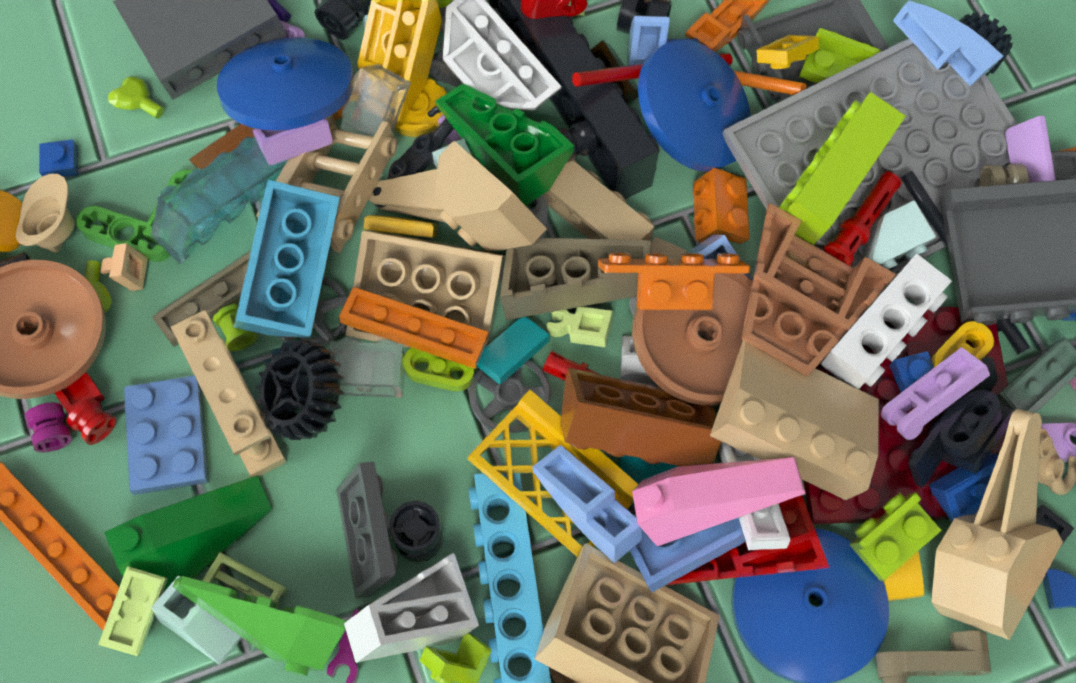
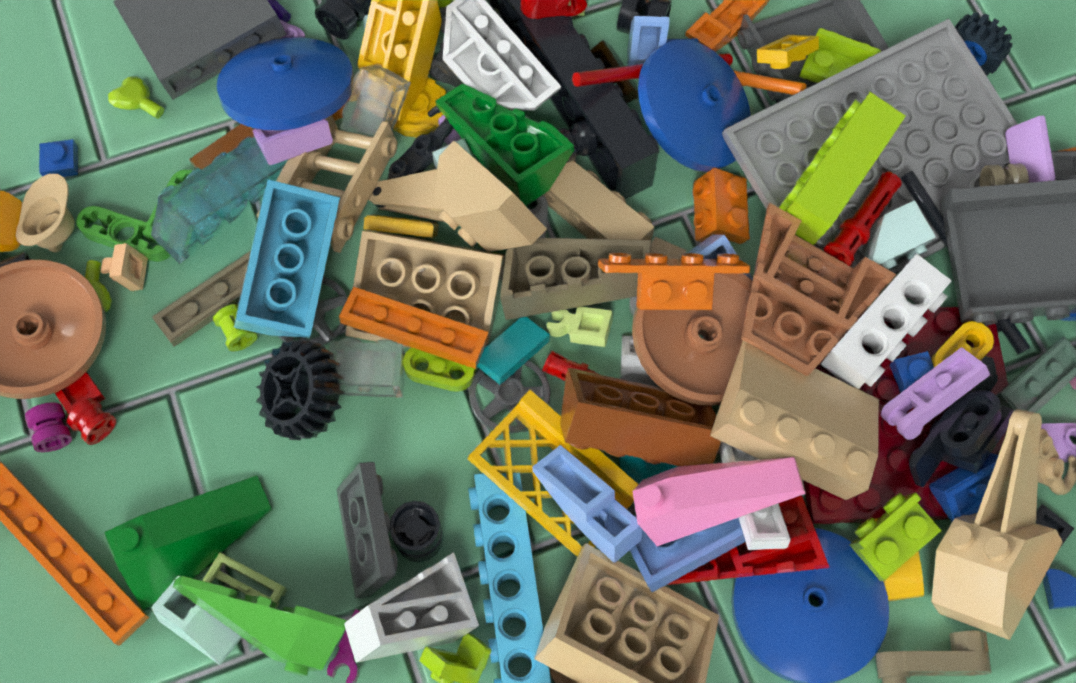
(132, 611): yellowish green plate -> none
(165, 435): medium blue plate -> none
(228, 394): tan fence -> none
(947, 40): light blue slope -> none

